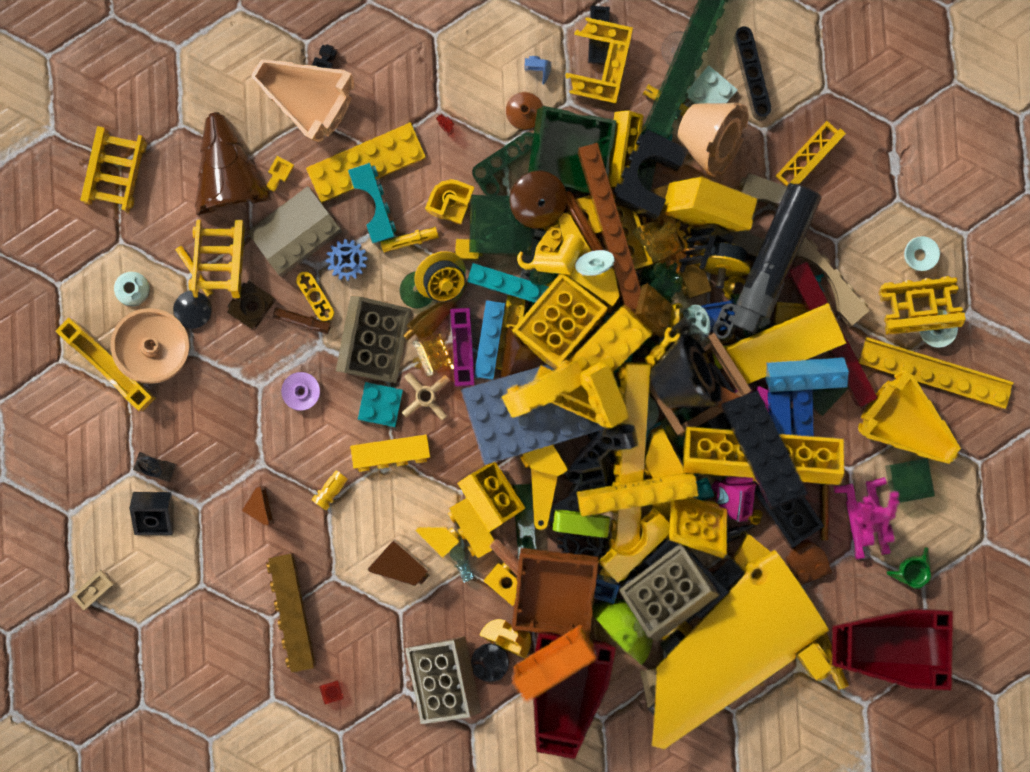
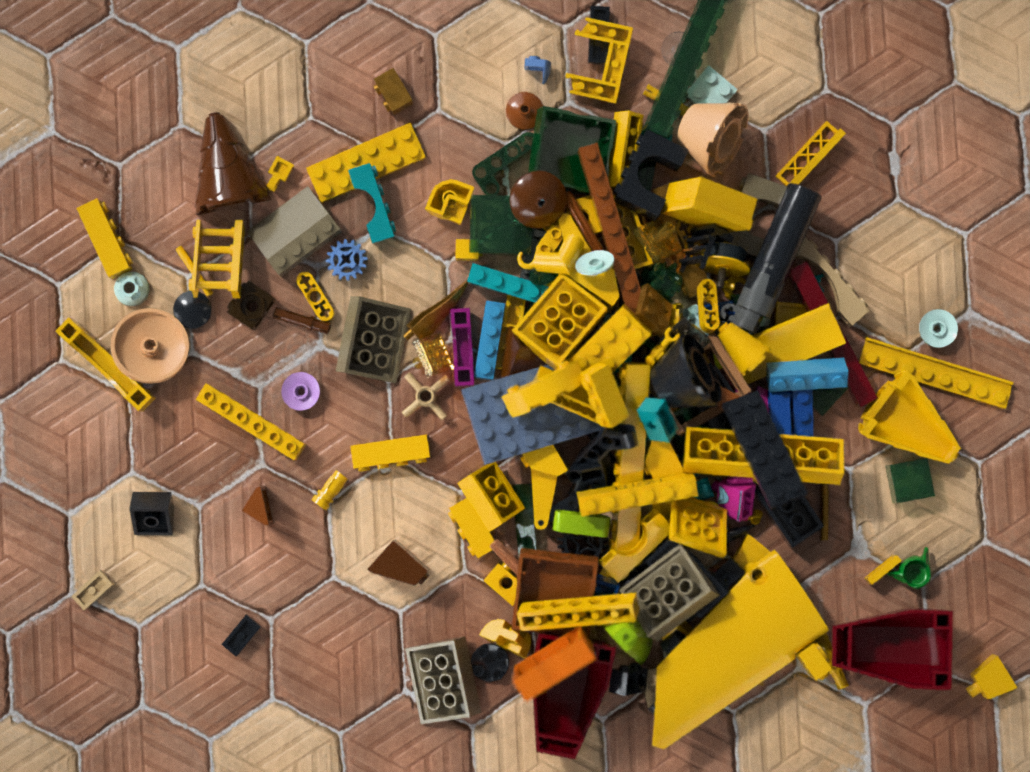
(94, 174): yellow fence -> none
(104, 238): none -> yellow brick
(154, 467): piece -> none
(241, 635): none -> black plate
(251, 421): none -> yellow brick
(291, 612): pearl gold brick -> none
(307, 94): light nougat cone -> none
(328, 53): black plate -> none
(331, 692): clear red plate -> none
(380, 404): teal plate -> none
(393, 91): none -> pearl gold piece
(409, 239): yellow pin -> none
(409, 297): clear green dish -> none
(439, 538): yellow slope -> none
(441, 276): yellow piece -> none
(446, 124): clear red plate -> none
(457, 554): clear light blue pin -> none
(578, 612): none -> yellow brick
(628, 679): none -> black brick
(657, 419): none -> teal brick
(703, 312): none -> yellow beam
(742, 347): none -> yellow cone
(752, 64): black beam -> none
(808, 562): dark orange slope -> none
(870, 517): dark pink piece -> none
(882, 569): none -> yellow tile
(922, 319): yellow fence -> none
(930, 250): light aqua piece -> none
(990, 679): none -> yellow torso

